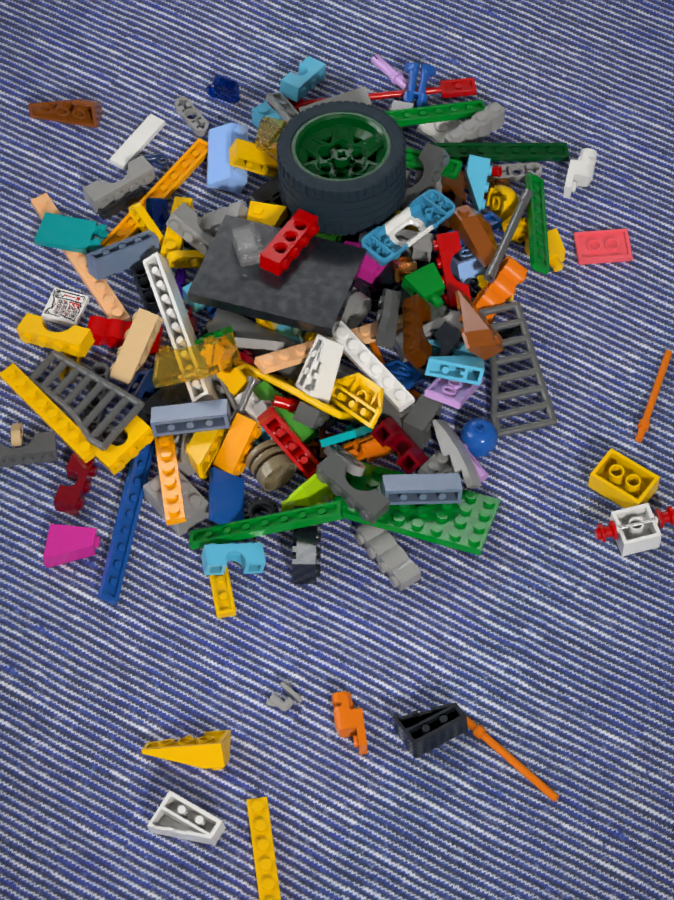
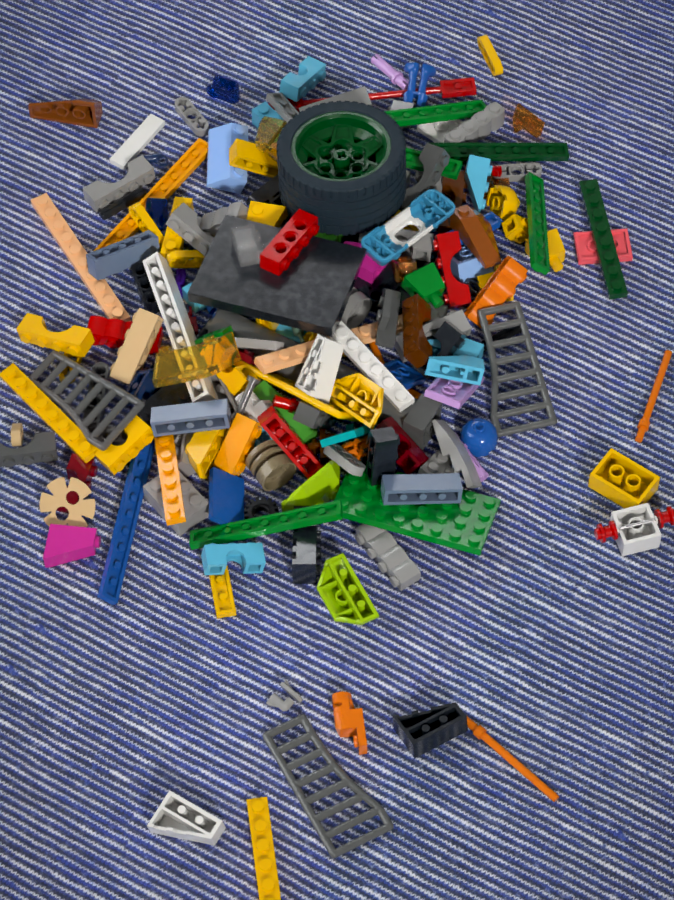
(59, 490): none -> tan piece
(65, 307): white tile -> none
(70, 233): teal tile -> none
(203, 752): yellow wedge -> none
(344, 593): none -> lime wedge
(360, 794): none -> dark grey bar
(369, 504): dark grey arch -> none
(380, 454): none -> black wedge
(477, 332): dark orange wedge -> none
(490, 55): none -> yellow beam
(493, 267): dark grey piece -> none
(527, 120): none -> clear orange slope
(580, 171): white plate -> none
(603, 239): none -> dark green plate

